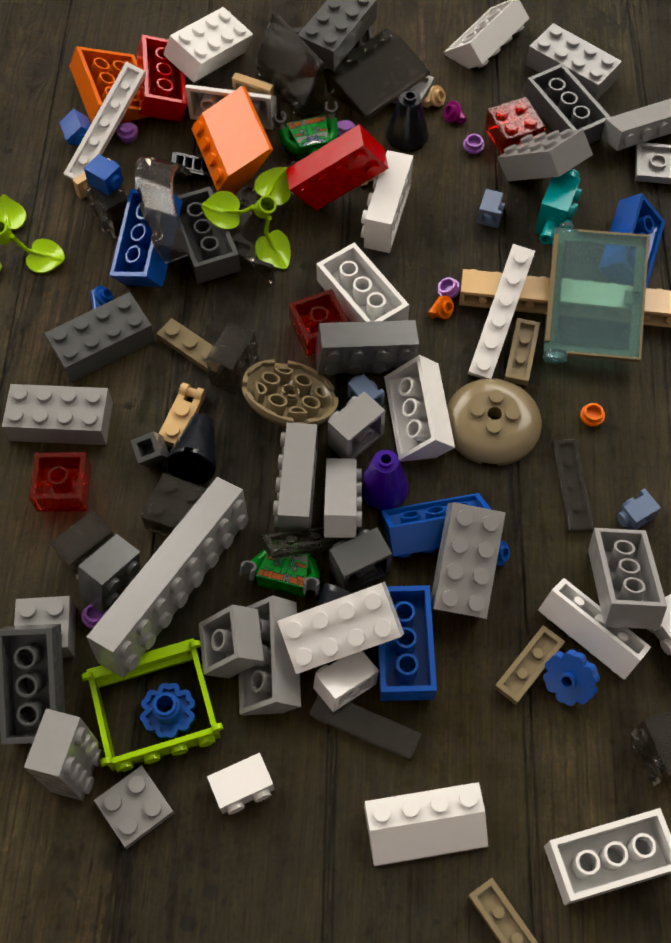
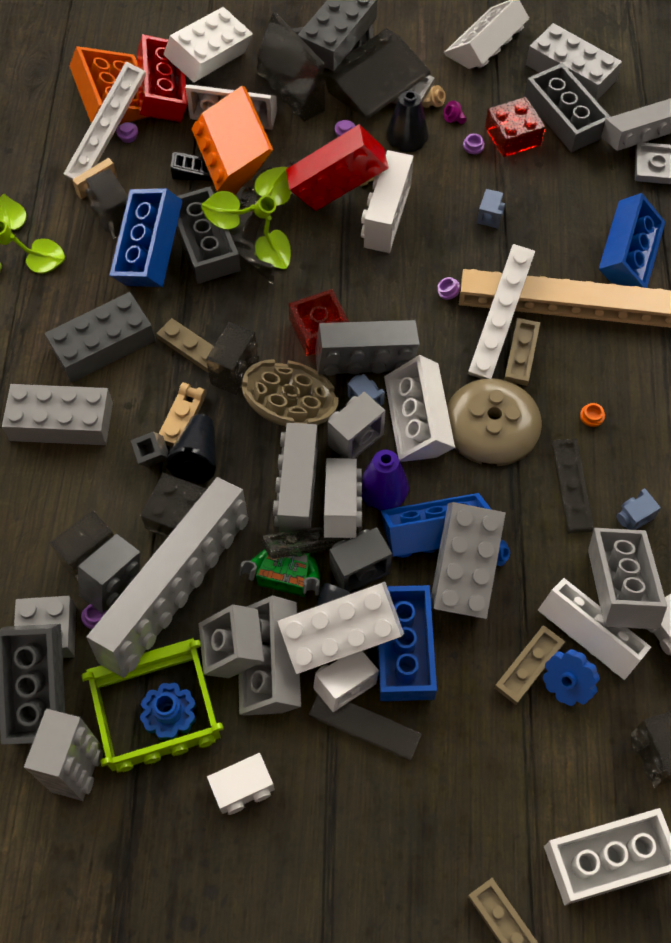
(60, 482): clear red brick -> none
(74, 127): blue brick -> none
(100, 296): blue plate -> none
(104, 174): blue brick -> none
(134, 807): light grey plate -> none
(155, 186): clear smoke windscreen -> none
(252, 85): tan plate -> none
(307, 135): torso -> none
(361, 287): white brick -> none
(426, 824): white slope -> none
(441, 308): orange plate -> none
(545, 155): light grey brick -> none
(558, 204): teal brick -> none
(596, 295): clear light blue door -> none

